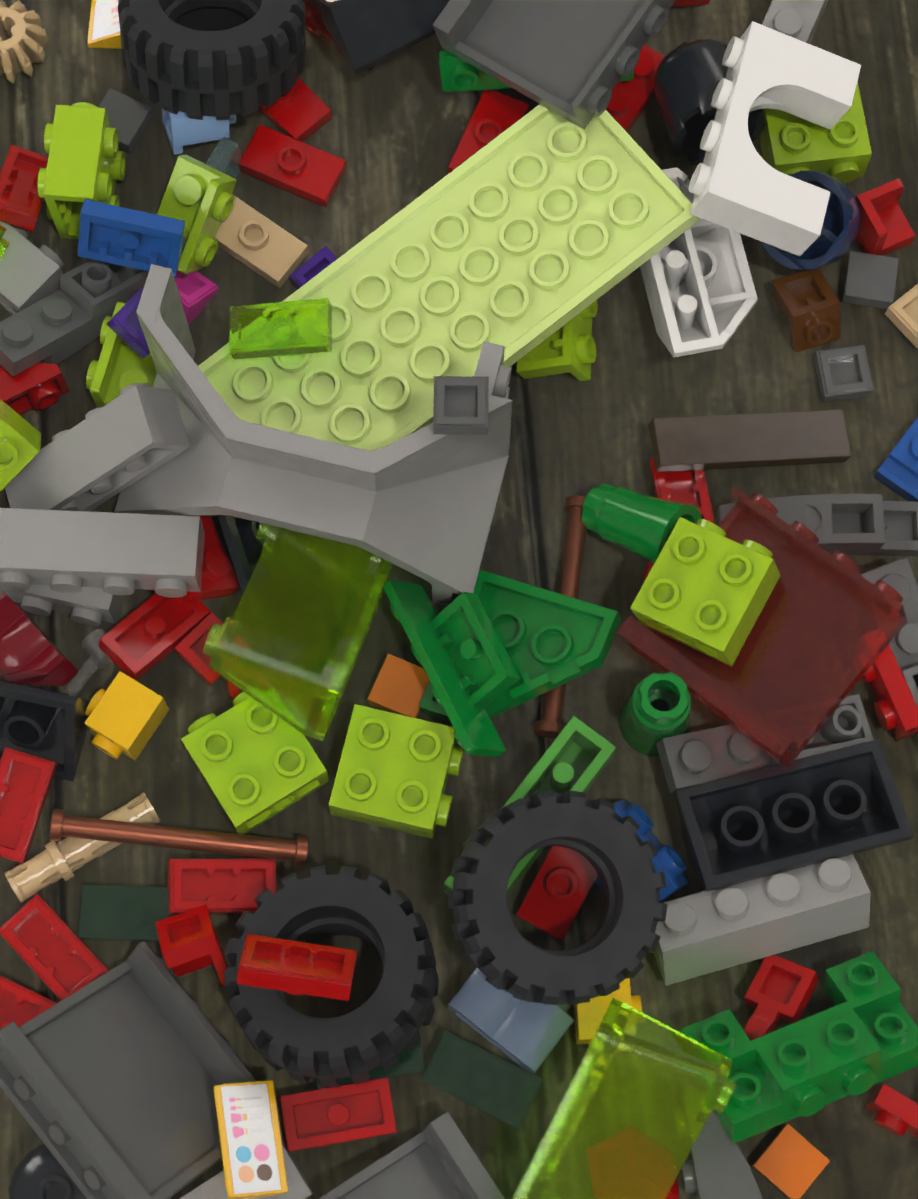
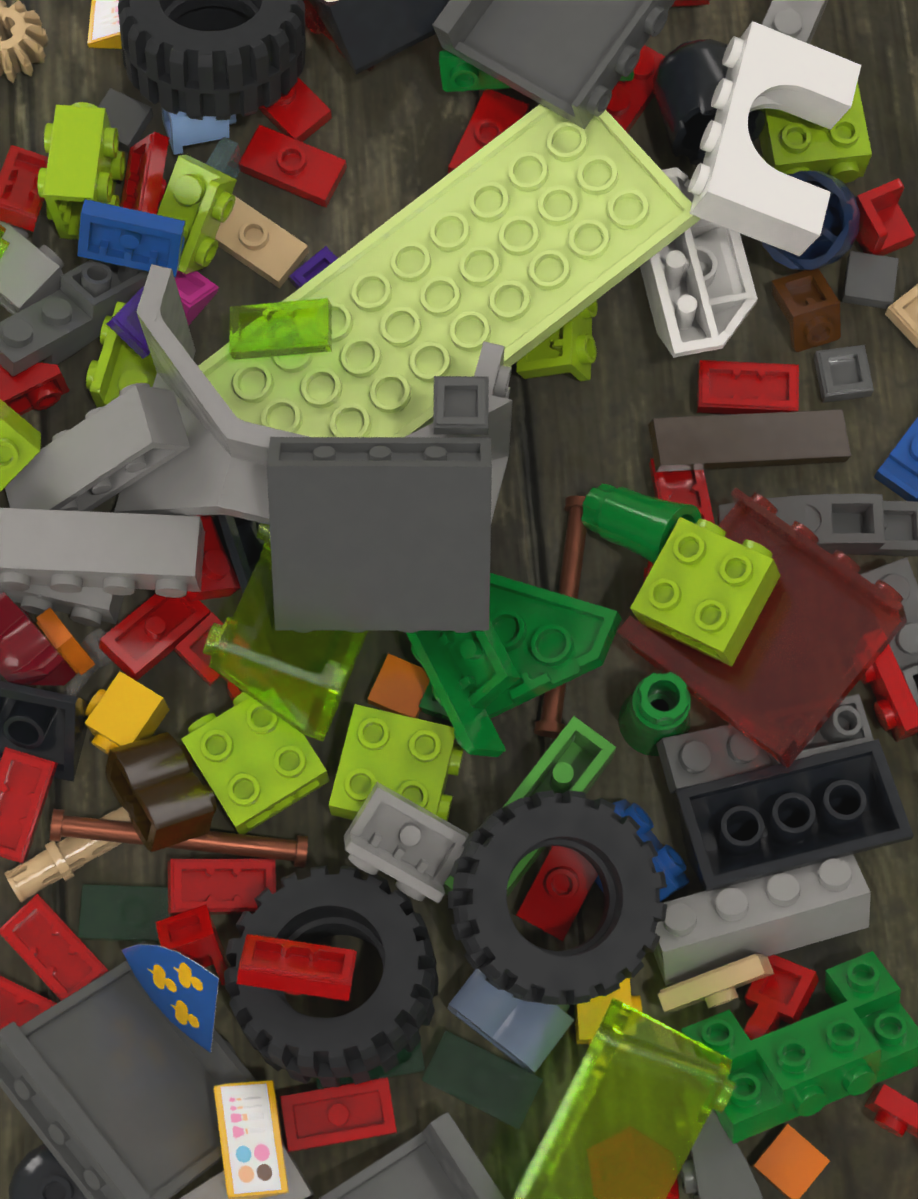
(64, 641): none -> orange tile
(144, 174): none -> red plate
(160, 791): none -> dark brown brick
(178, 988): none -> blue sticker
(380, 533): none -> dark grey panel
(404, 843): none -> light grey bracket
(716, 985): none -> tan plate
(747, 387): none -> red plate

